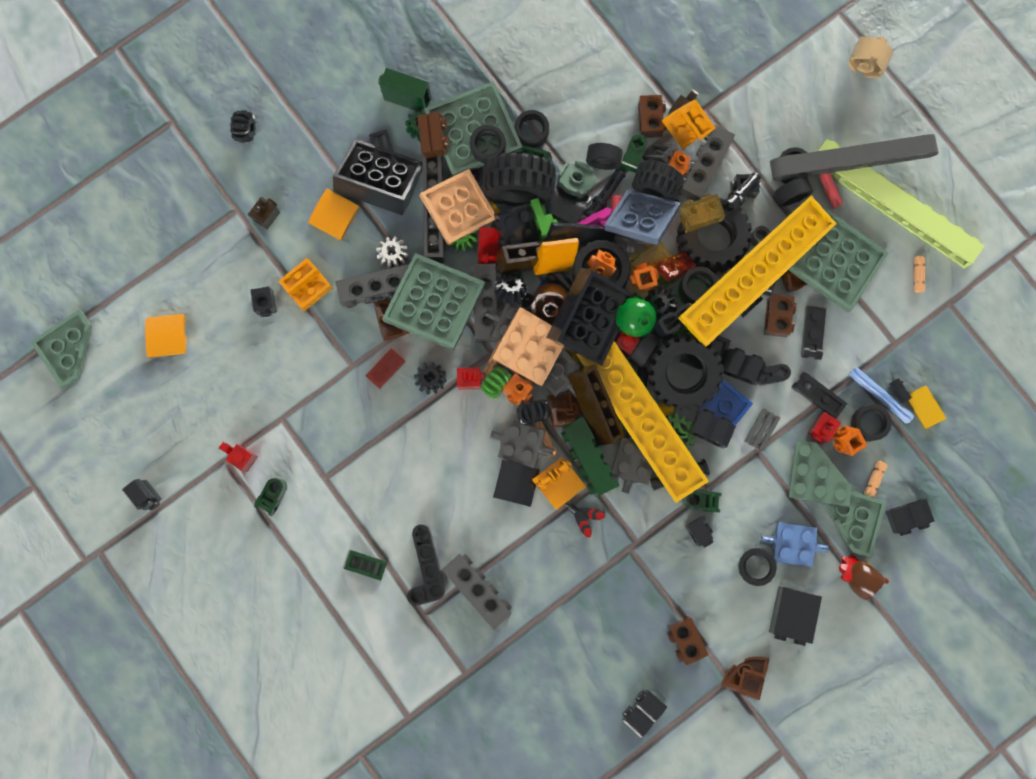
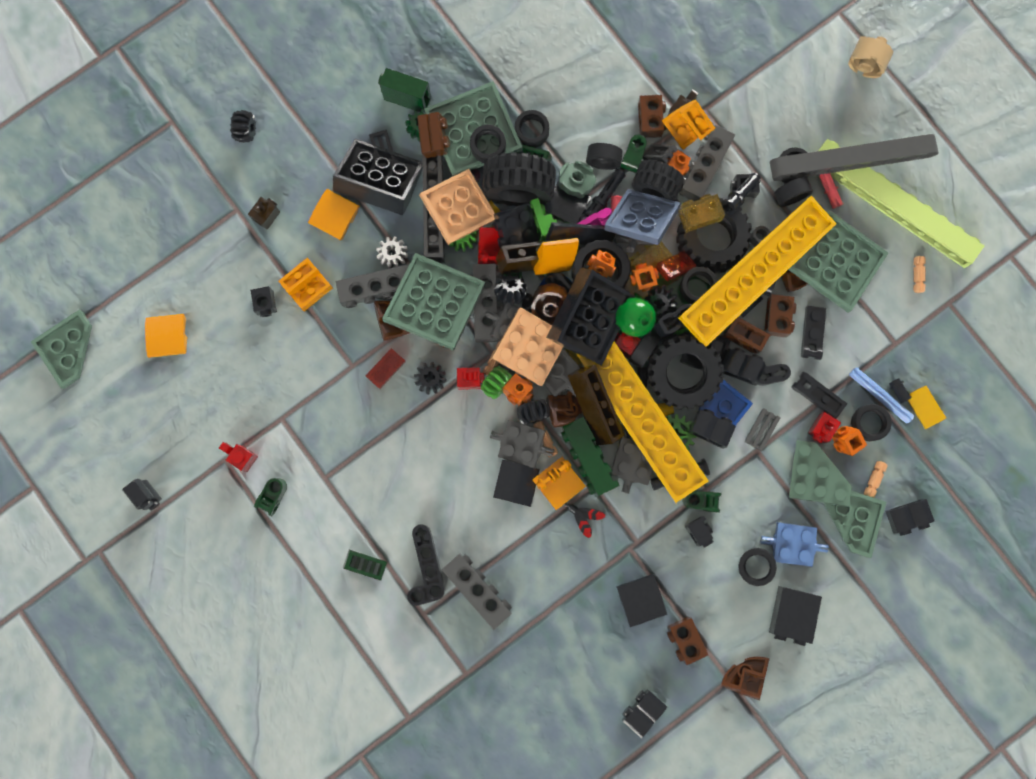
(641, 600): none -> black slope
(747, 335): none -> reddish brown brick
(861, 577): reddish brown piece -> none

